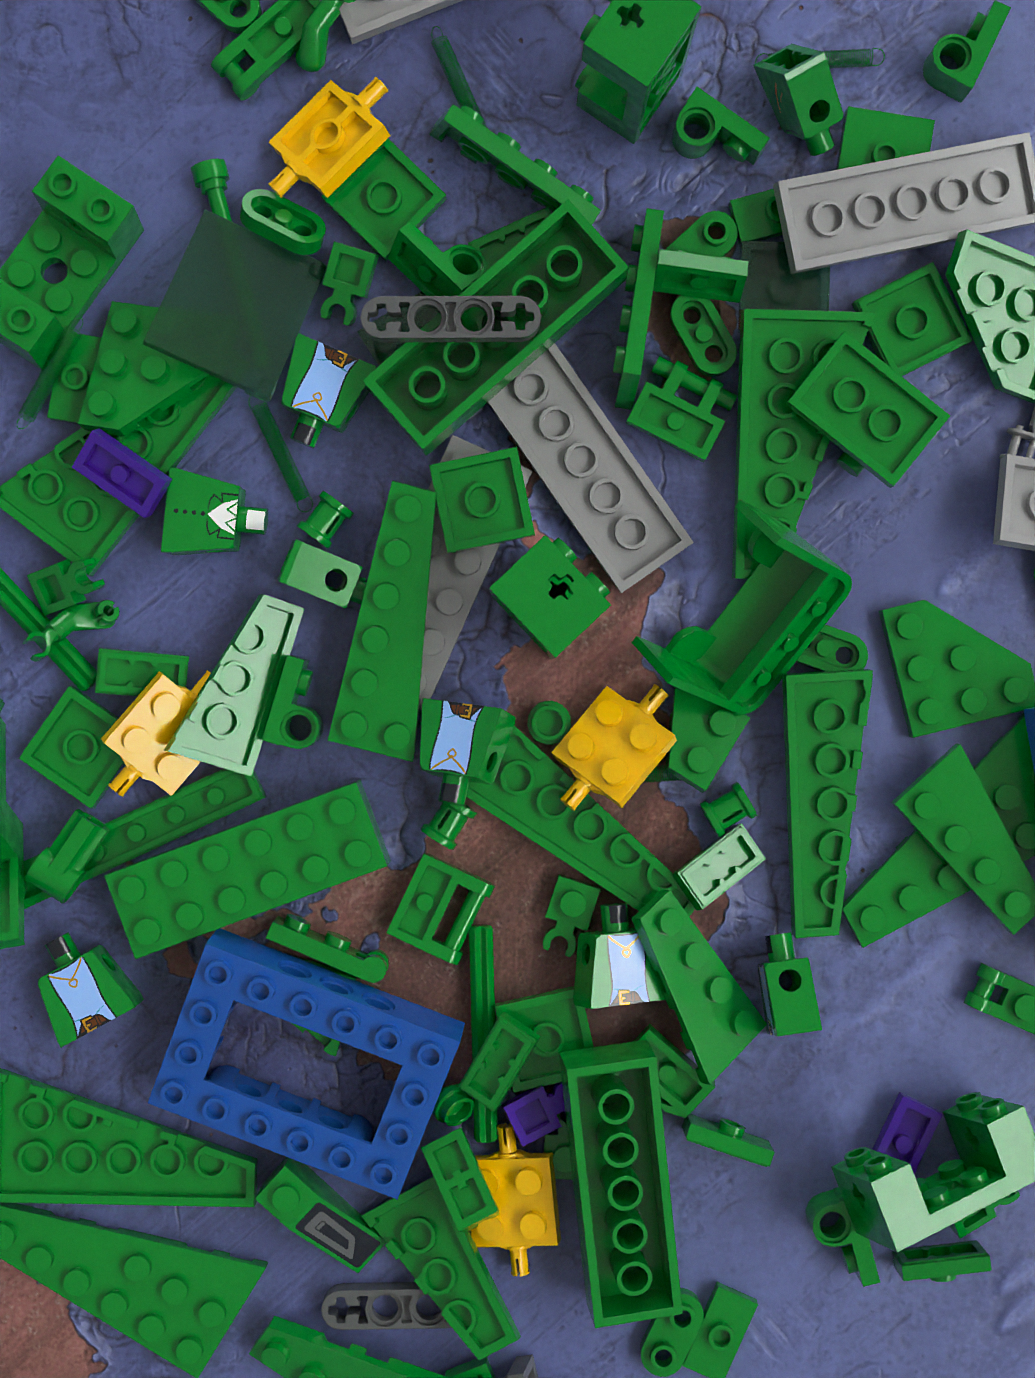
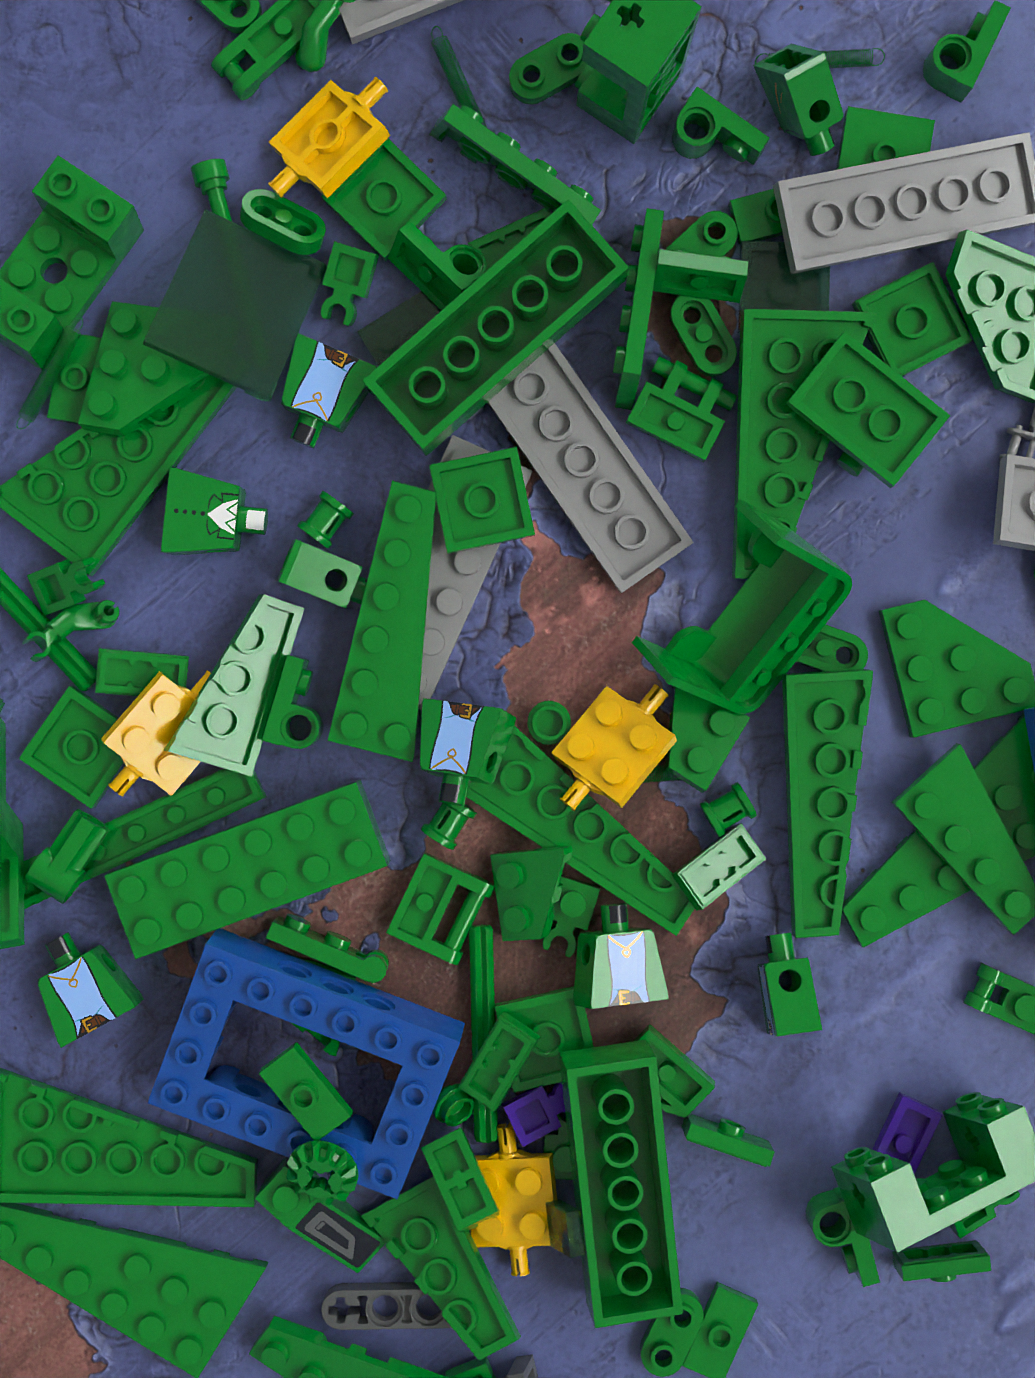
(121, 473): dark purple plate -> none
(296, 491): green piece -> none
(306, 1092): none -> green plate
(322, 1157): none -> green gear
(451, 311): dark grey beam -> none
(526, 597): green plate -> none
(528, 890): none -> green wing
(553, 70): none -> green plate
(565, 1228): none -> clear green tile
(705, 996): green wing -> none

